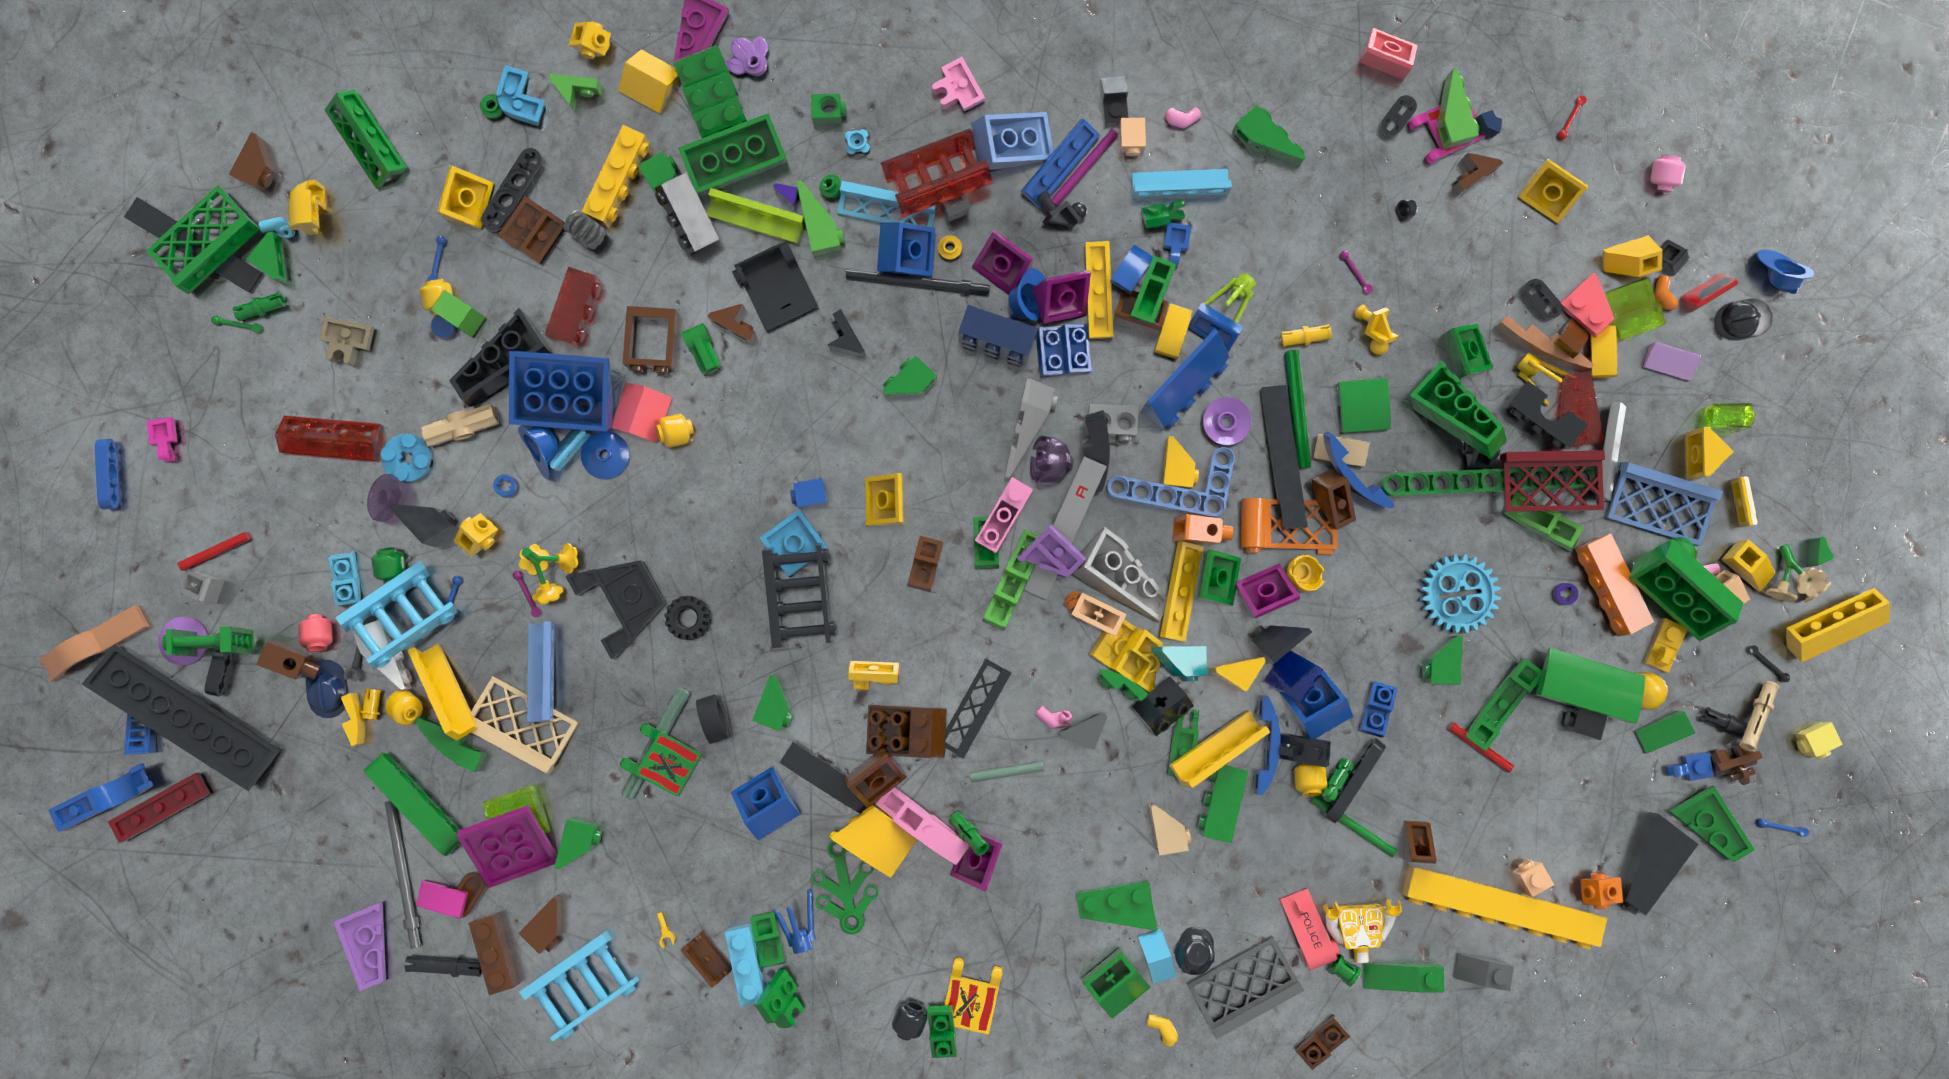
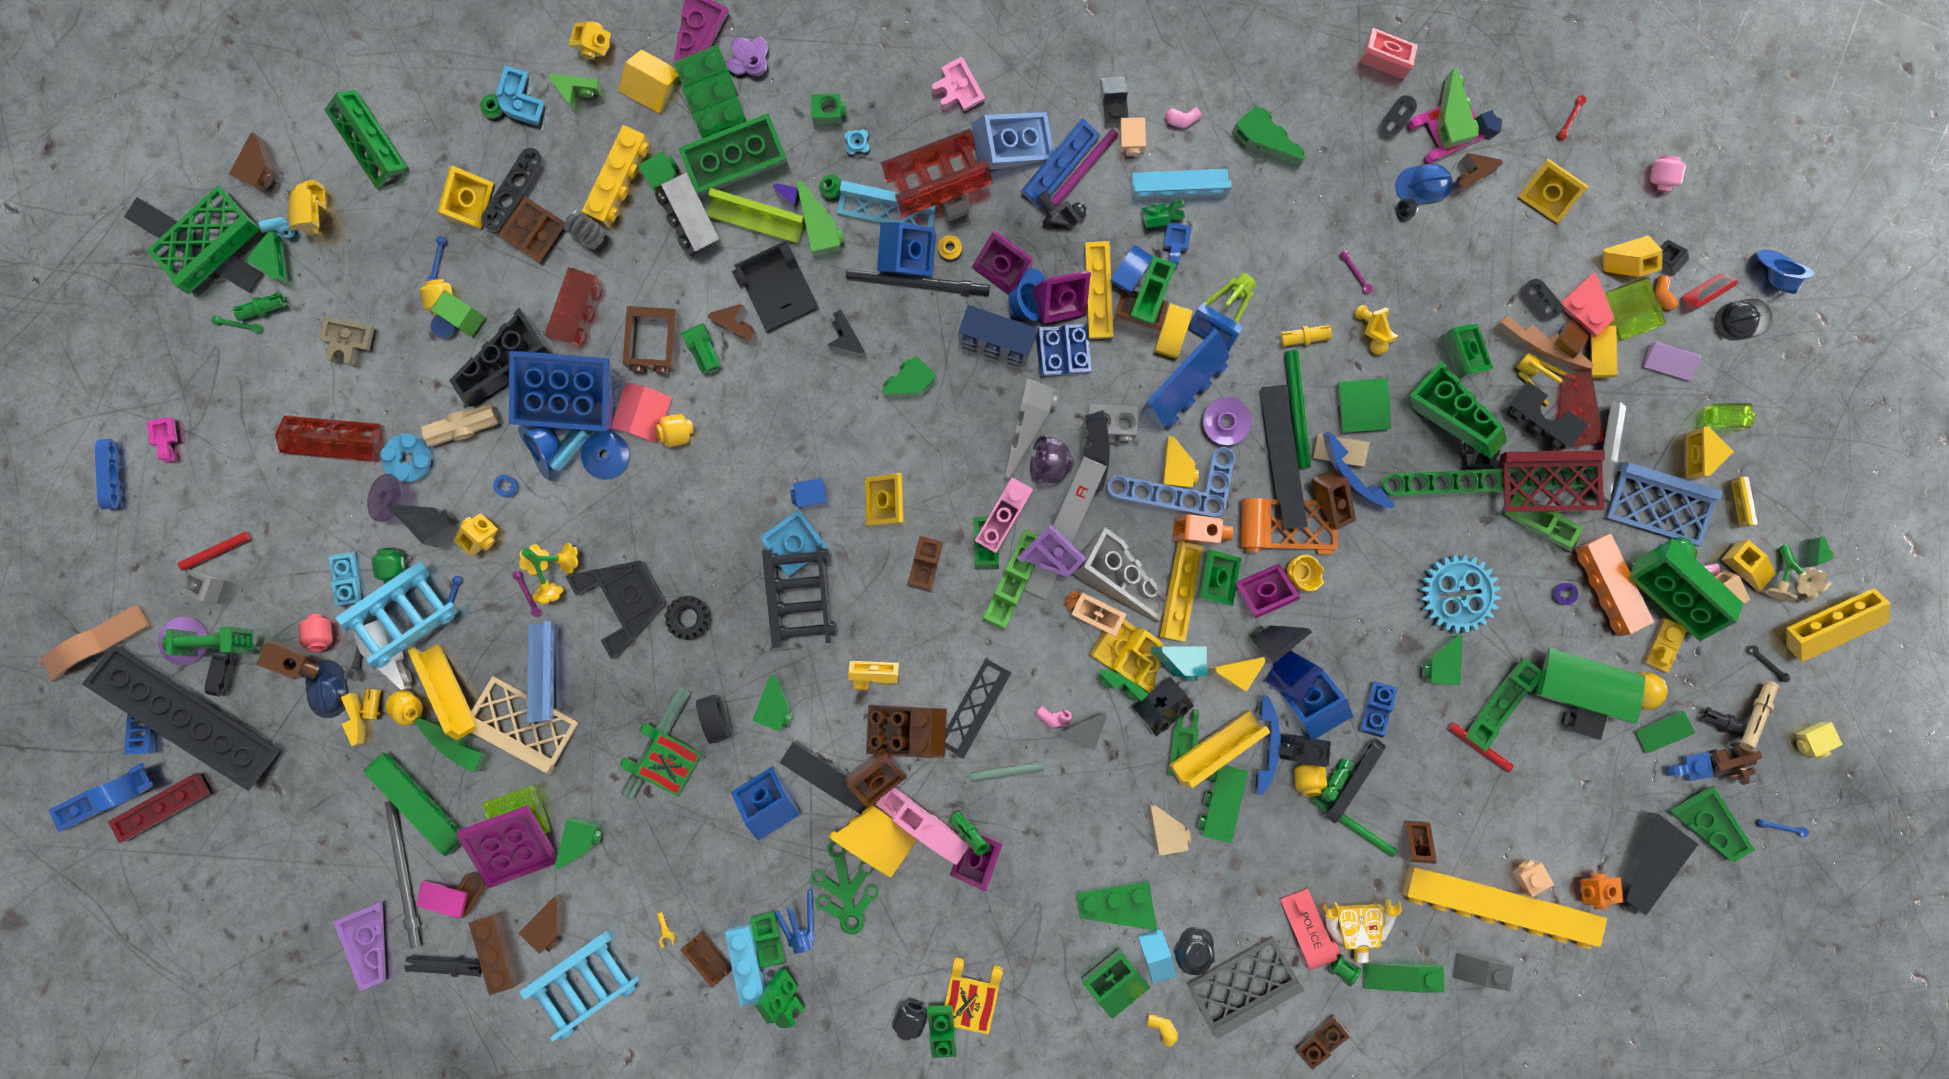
(1424, 183): none -> blue piece

